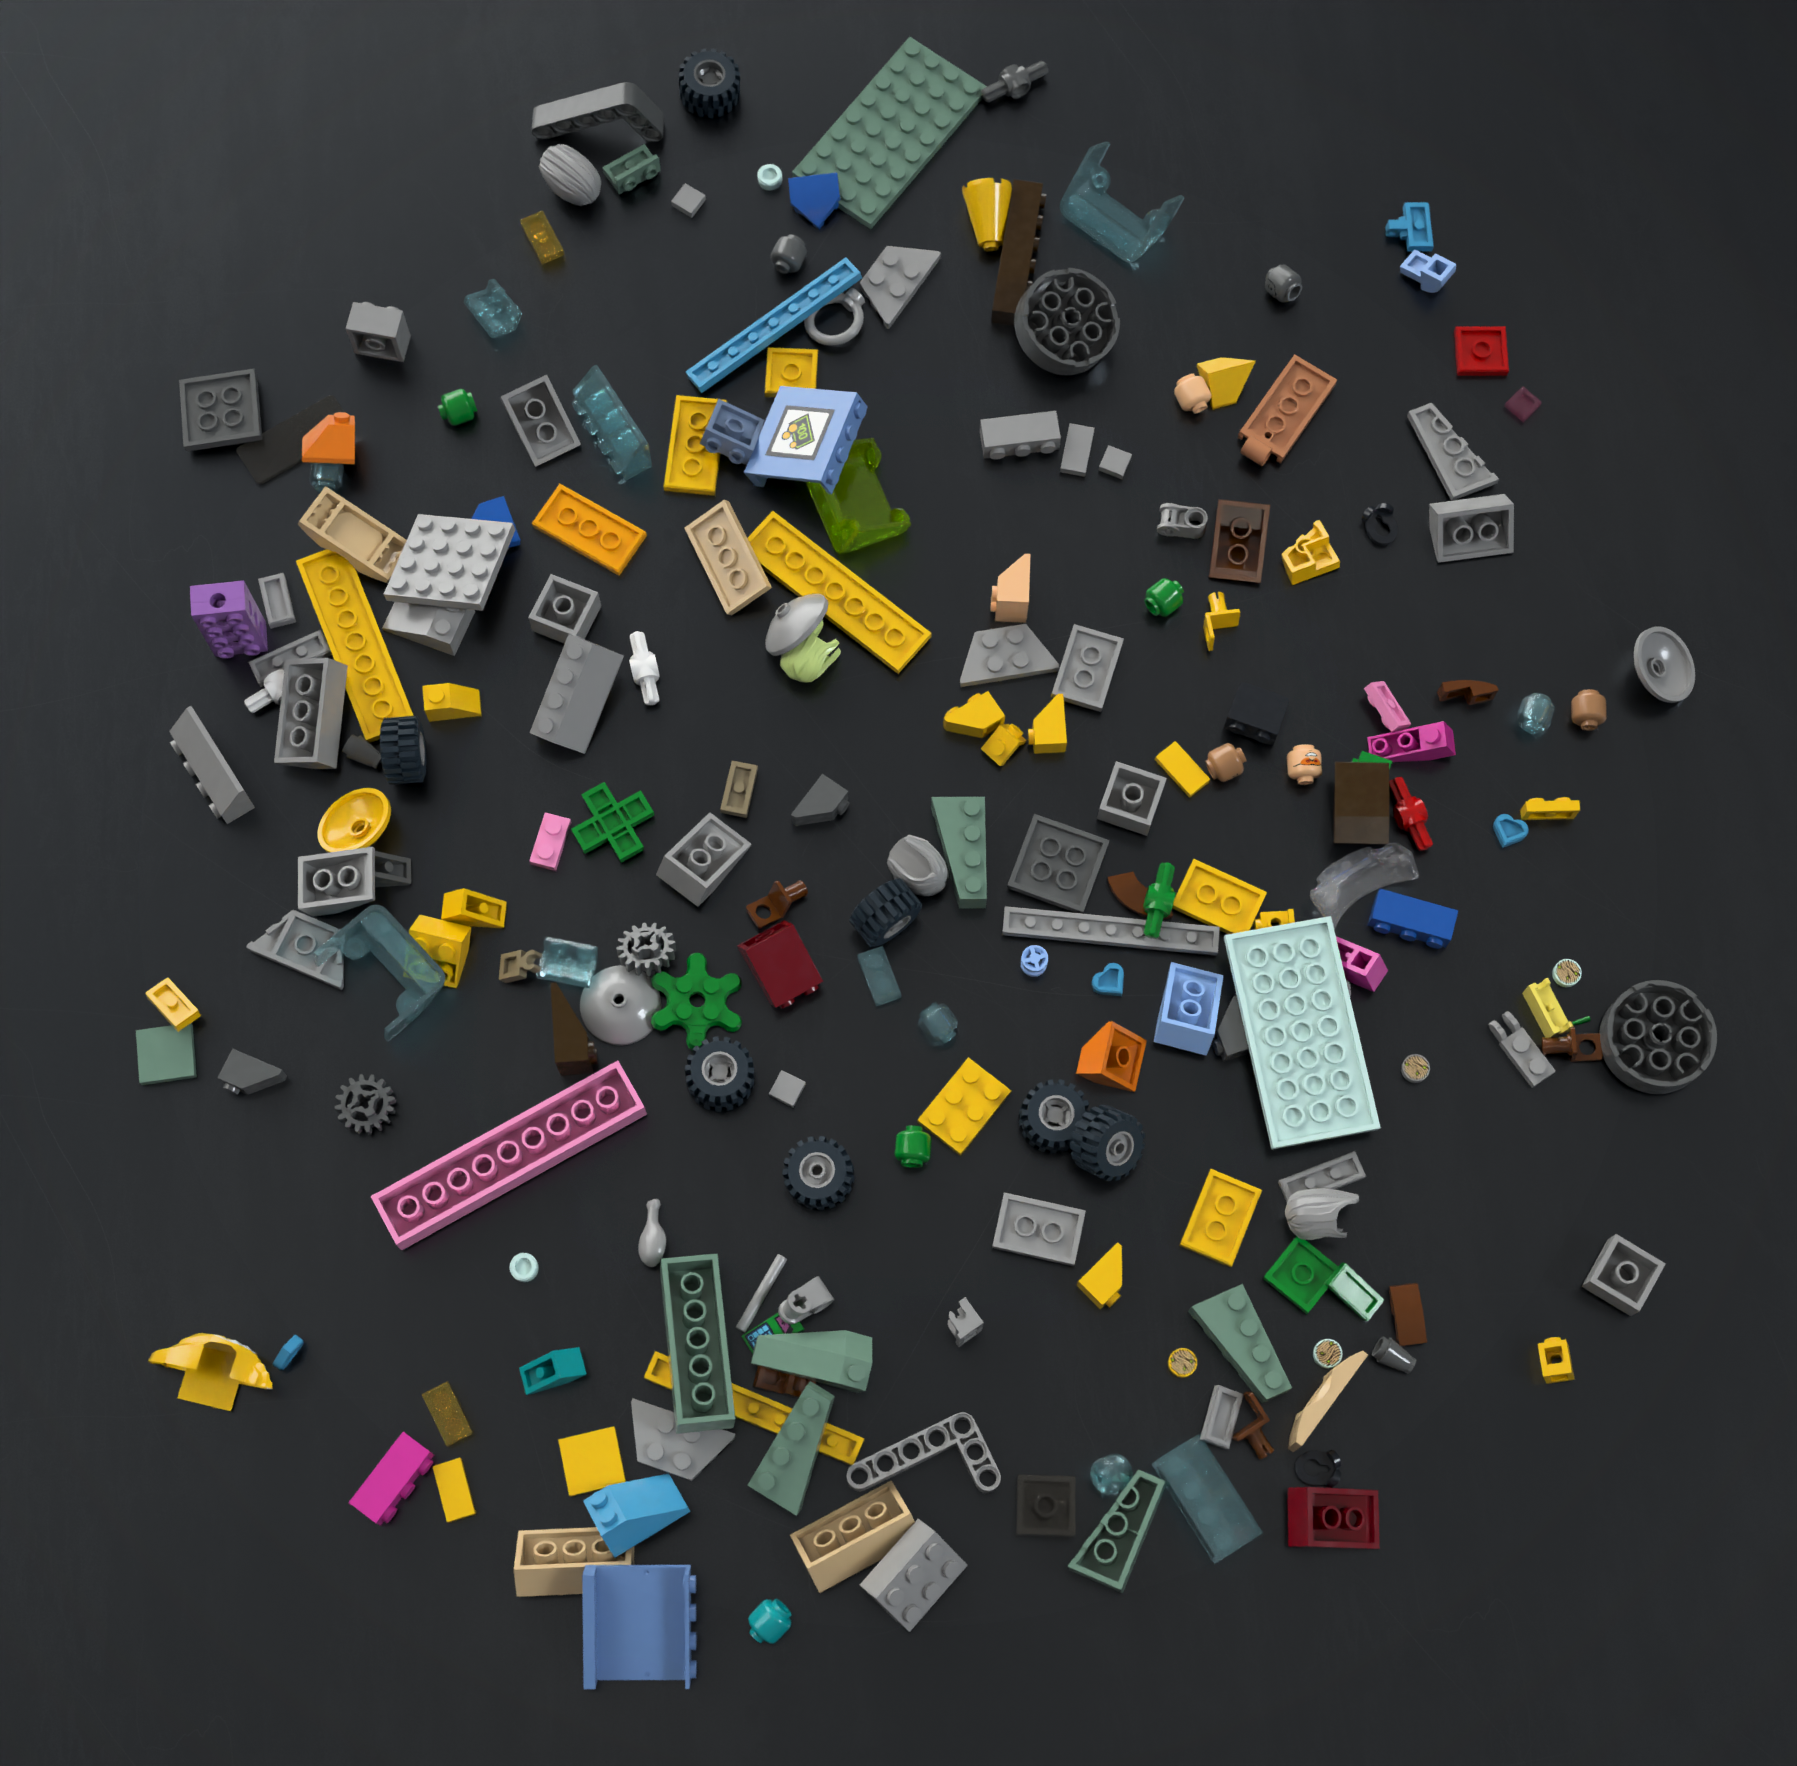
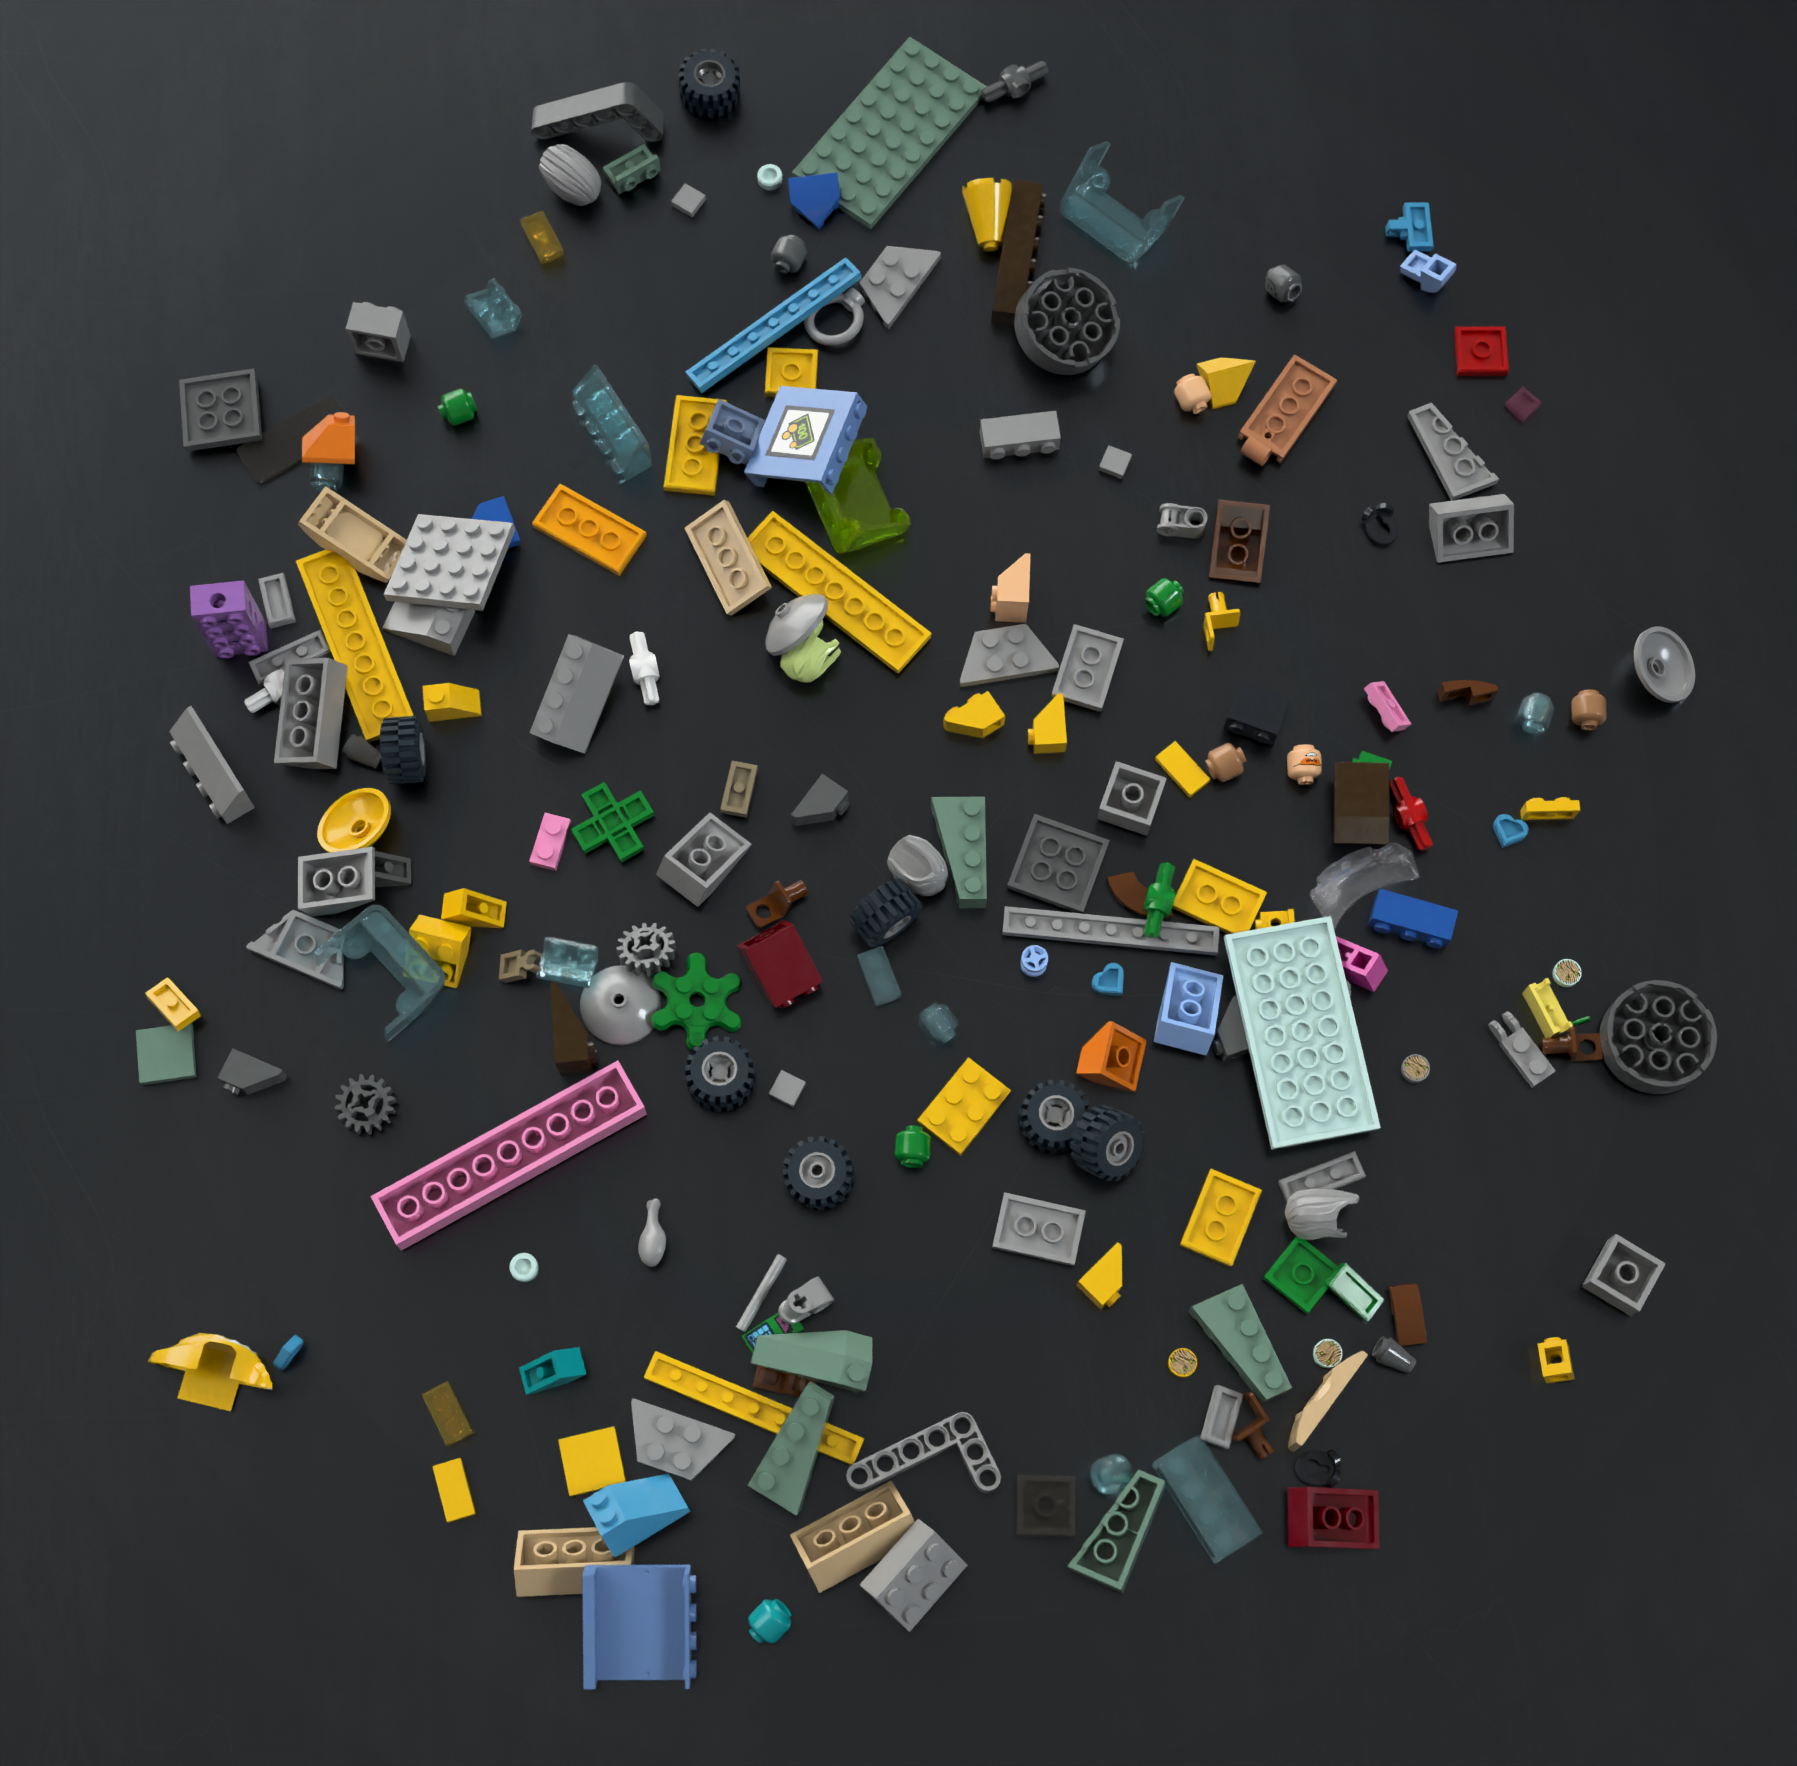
(392, 1479): dark pink brick -> none
(540, 420): light grey slope -> none
(564, 609): light grey brick -> none
(697, 1343): sand green brick -> none
(967, 1323): light grey hinge -> none
(1003, 743): yellow bracket -> none
(1077, 449): light grey tile -> none
(1310, 555): yellow slope -> none
(1415, 743): dark pink slope -> none

